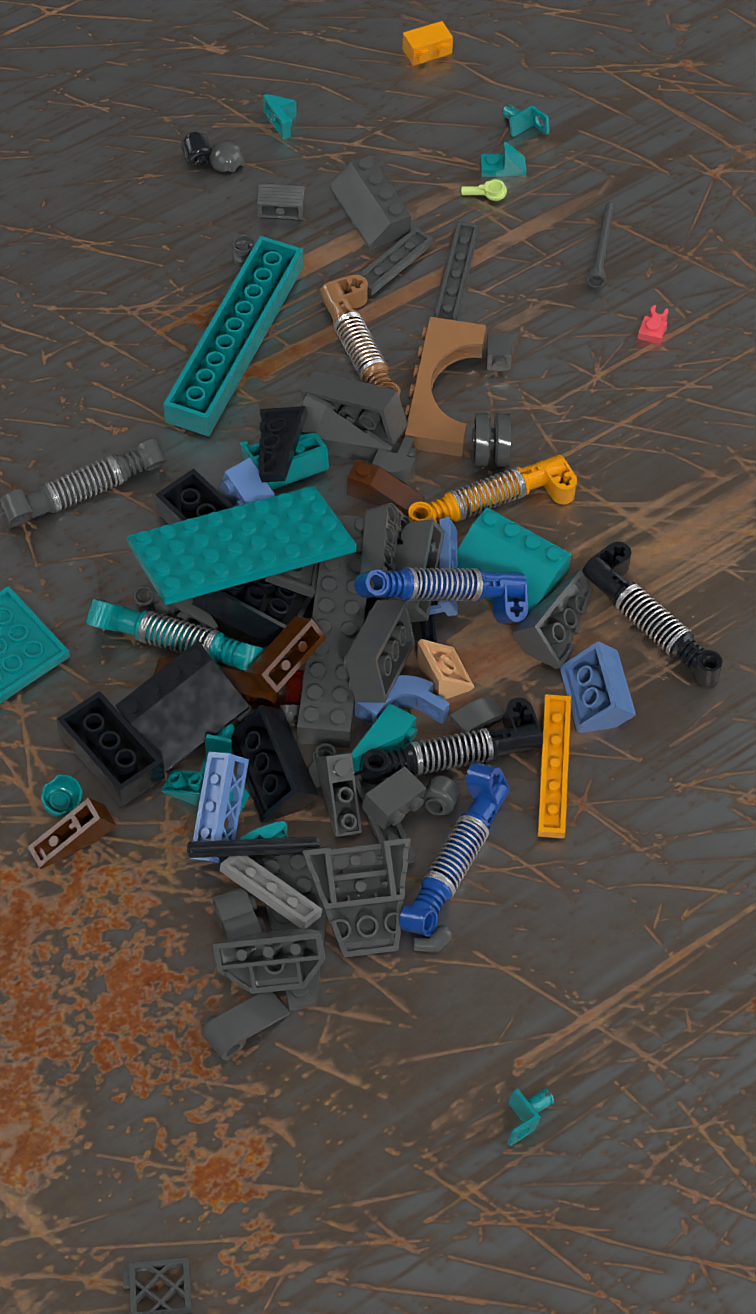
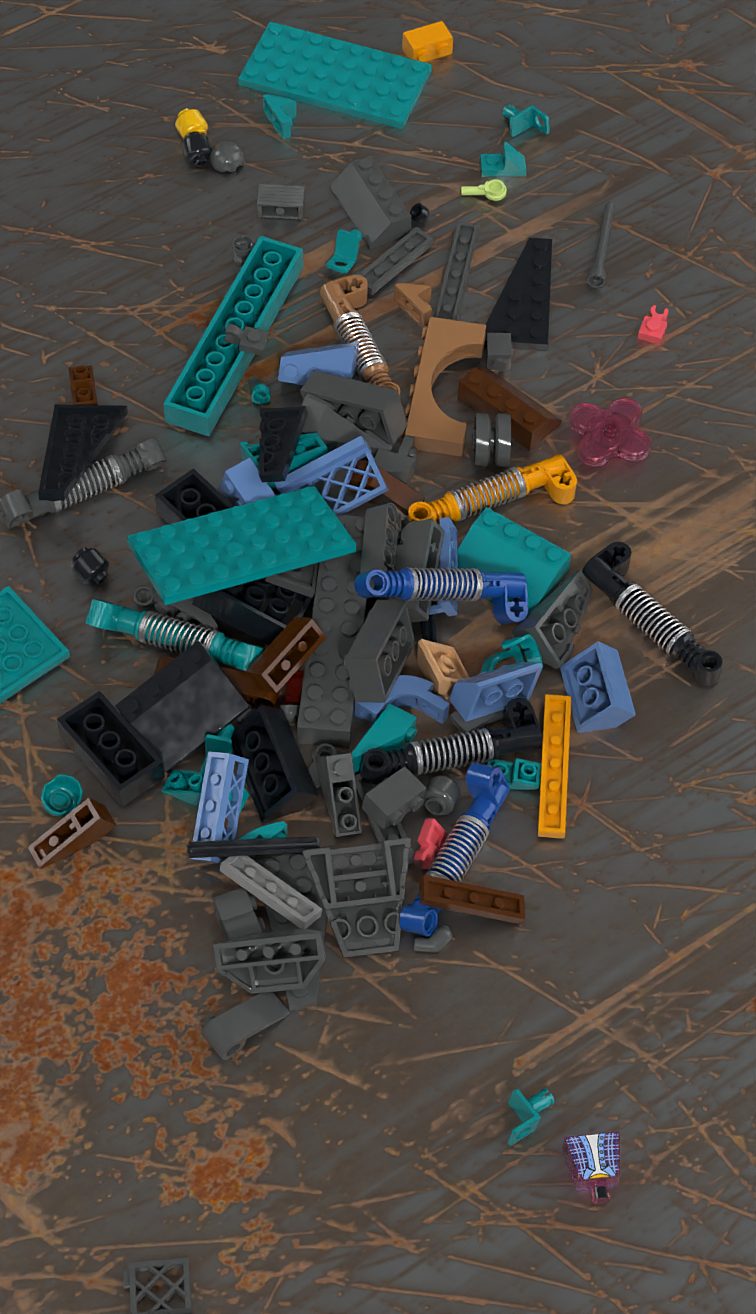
(74, 443): none -> black wing
(82, 385): none -> reddish brown slope
(90, 566): none -> black head
(190, 121): none -> yellow head
(249, 340): none -> dark grey plate
(258, 394): none -> teal hinge
(329, 465): none -> medium blue fence
(333, 359): none -> medium blue wedge
(335, 75): none -> teal plate
(345, 250): none -> teal bracket
(415, 301): none -> medium nougat slope
(419, 213): none -> black hinge
(431, 841): none -> coral plate
(471, 899): none -> reddish brown plate
(491, 394): none -> reddish brown slope
(494, 689): none -> medium blue slope
(520, 774): none -> teal slope
(526, 299): none -> black wing
(526, 641): none -> teal helmet
(594, 1163): none -> torso
(610, 432): none -> clear pink plant

